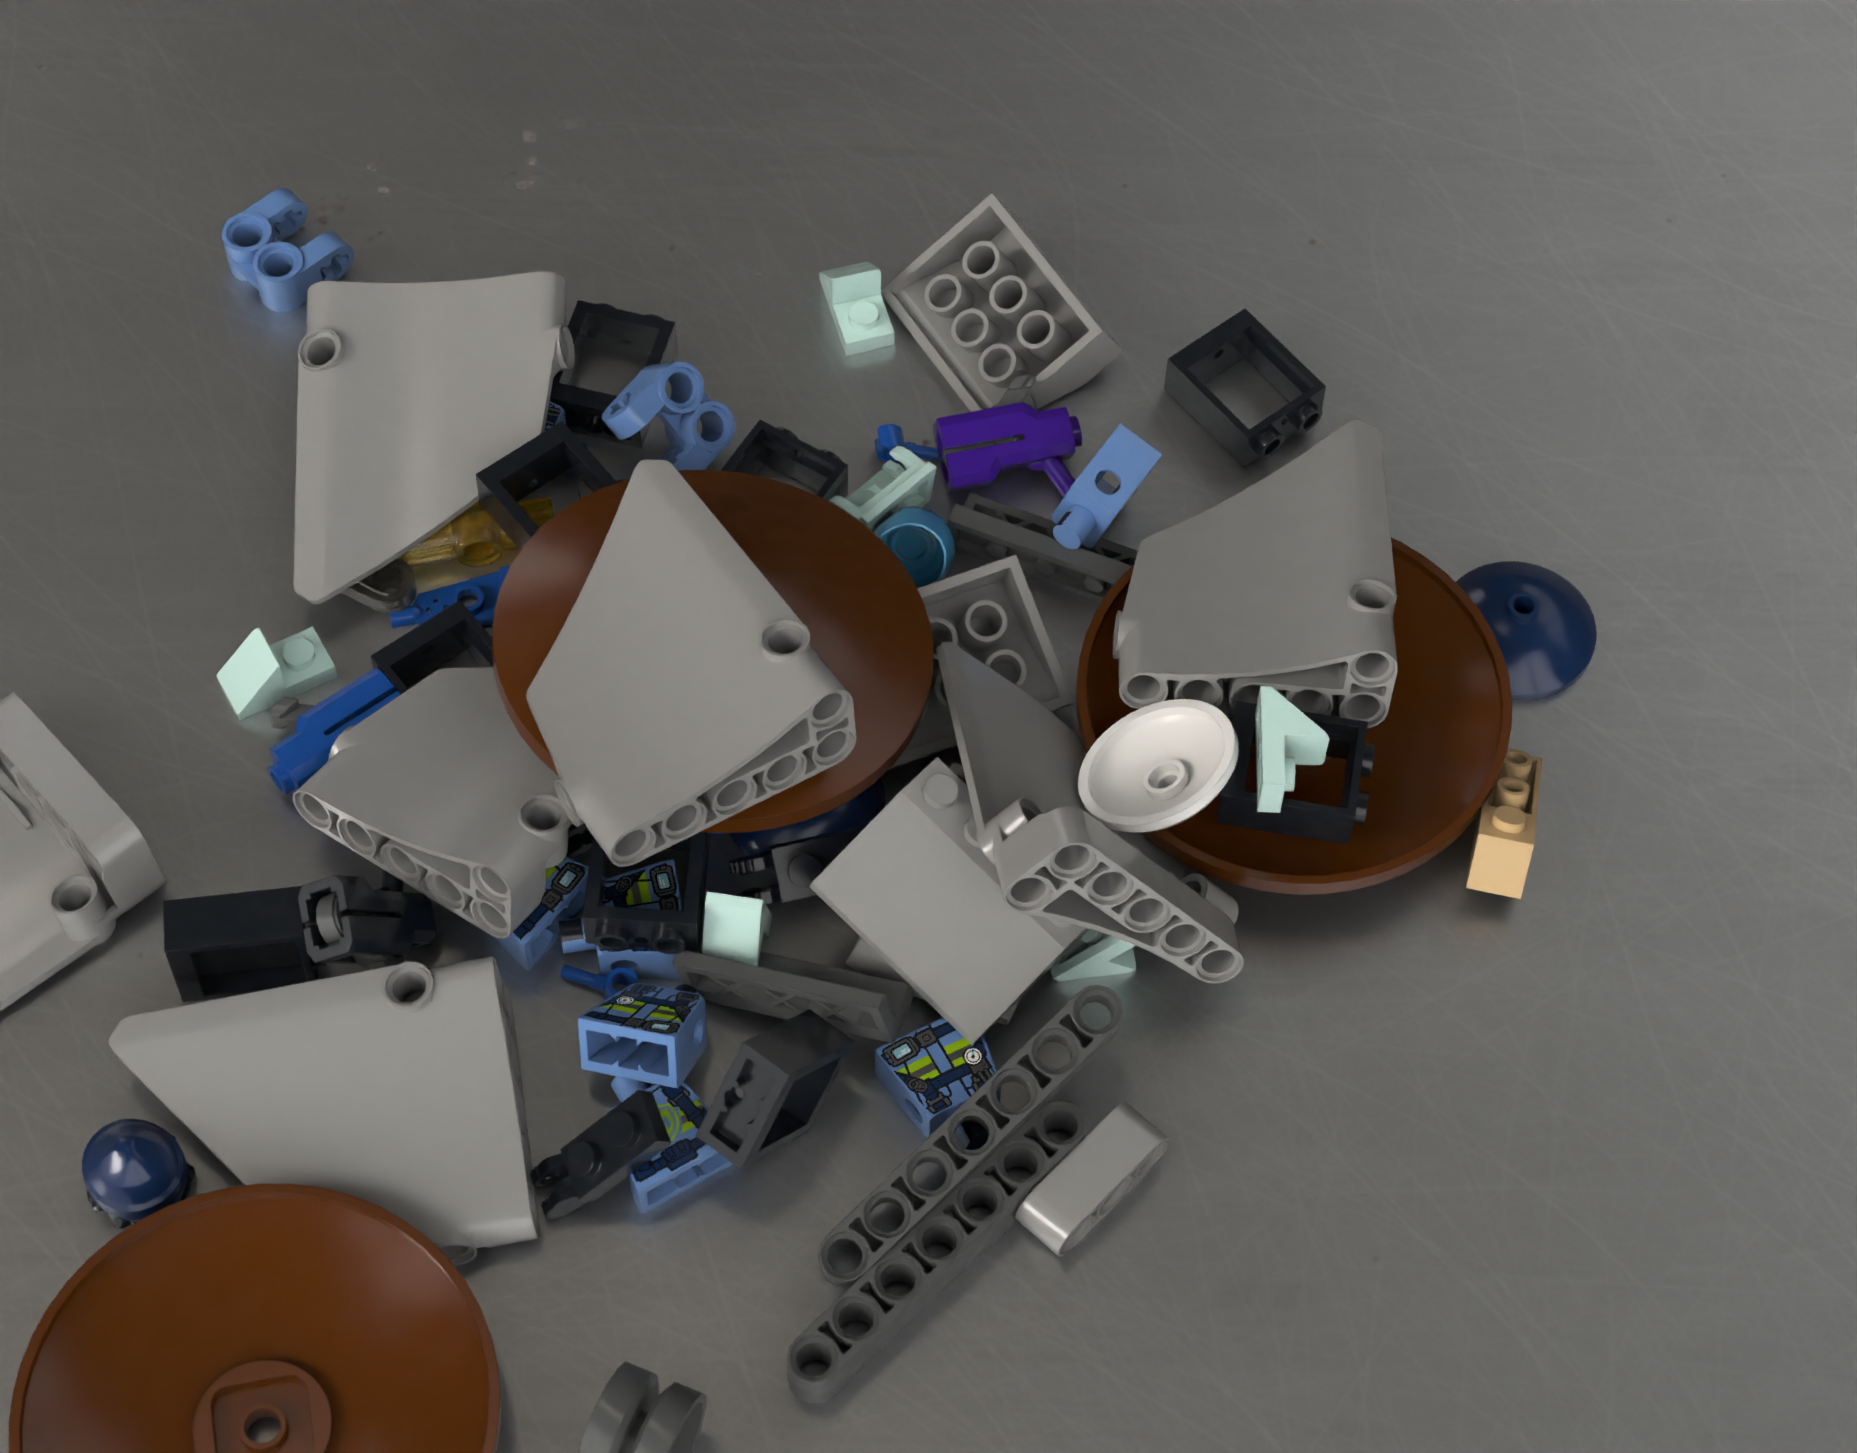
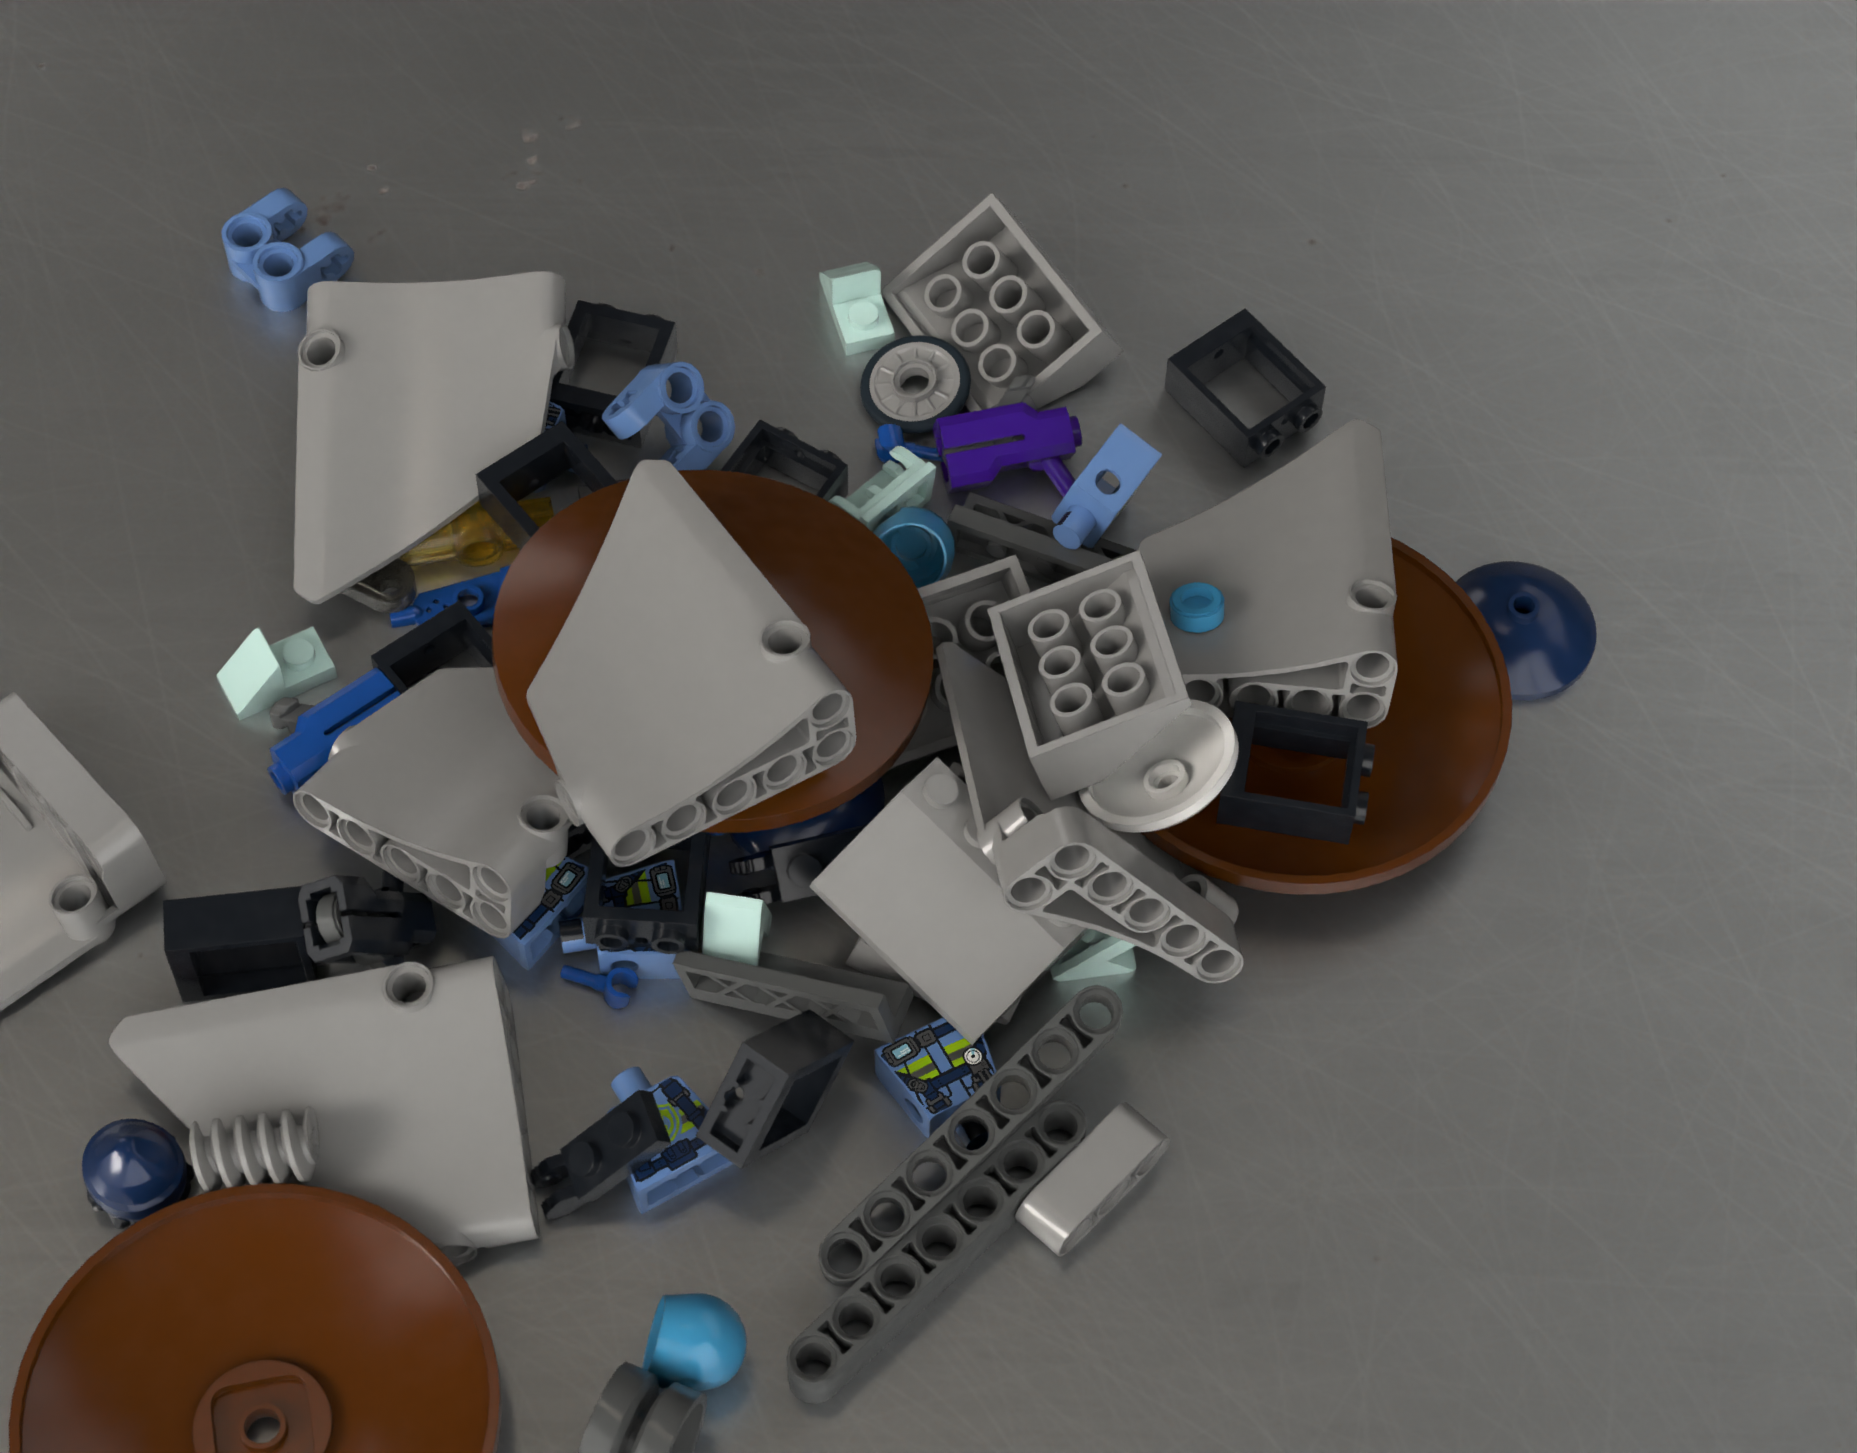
(256, 1152): none -> light grey piece
(645, 1034): medium blue torso -> none
(695, 1342): none -> dark azure helmet
(912, 356): none -> light grey wheel
(1089, 671): none -> light grey slope
(1197, 607): none -> dark azure tile
(1283, 740): light aqua slope -> none
(1506, 828): tan slope -> none

